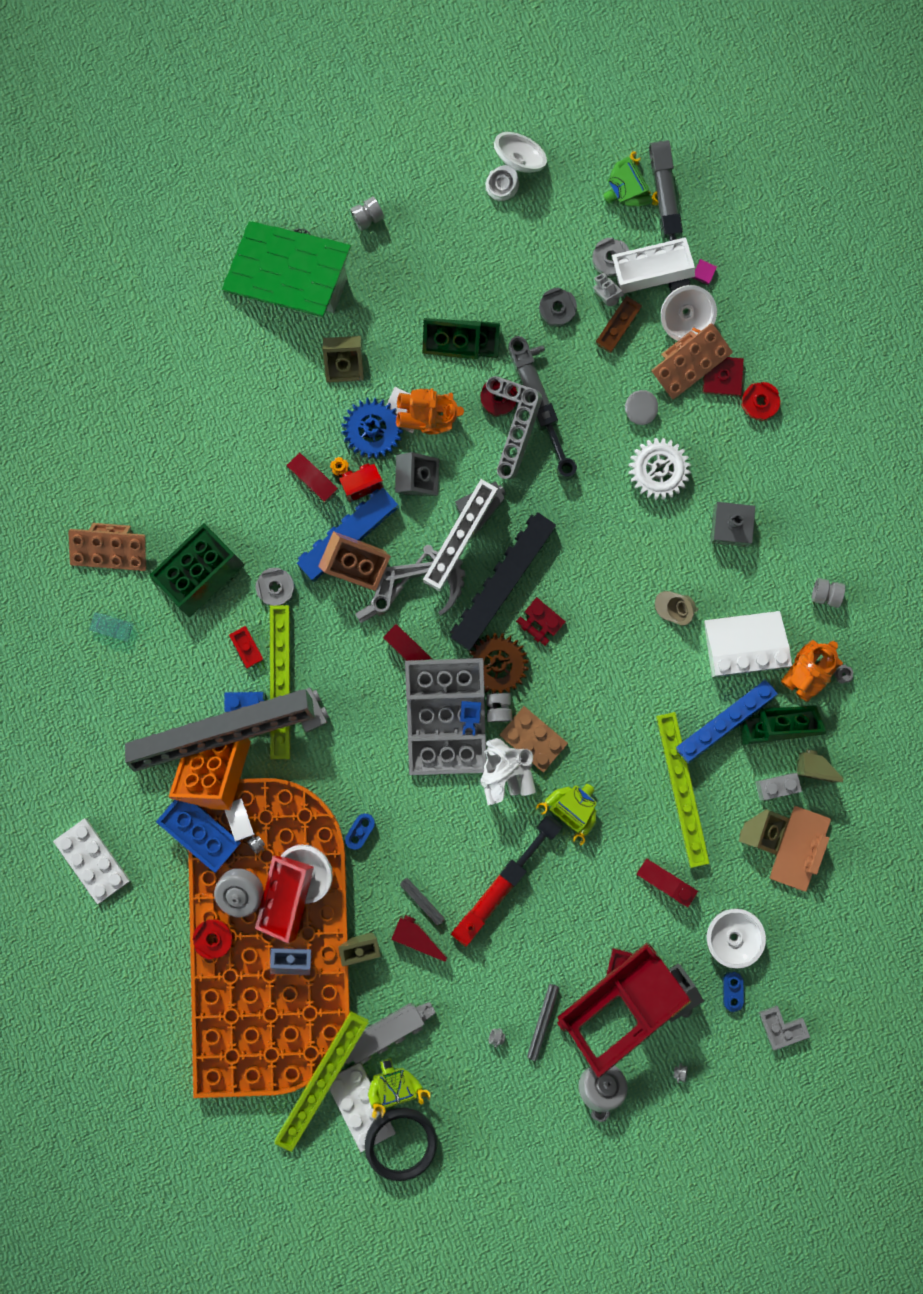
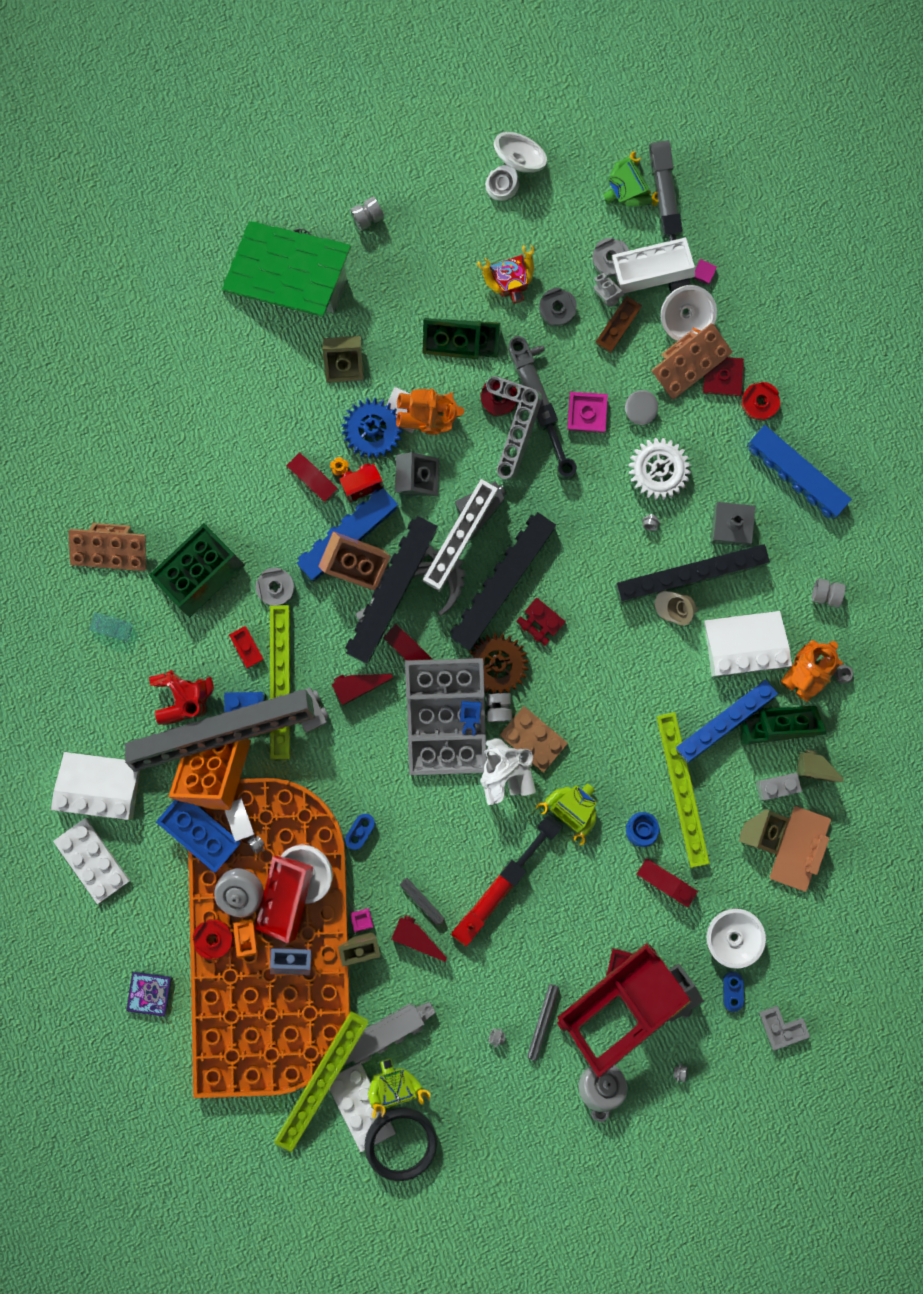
(95, 786): none -> white slope
(149, 993): none -> tile
(185, 696): none -> red helmet
(245, 938): none -> orange slope
(355, 686): none -> dark red slope
(361, 920): none -> dark pink tile
(392, 590): none -> black brick
(510, 275): none -> torso
(587, 412): none -> dark pink plate
(642, 829): none -> blue piece
(650, 522): none -> light grey plate
(692, 573): none -> black brick
(798, 472): none -> blue brick

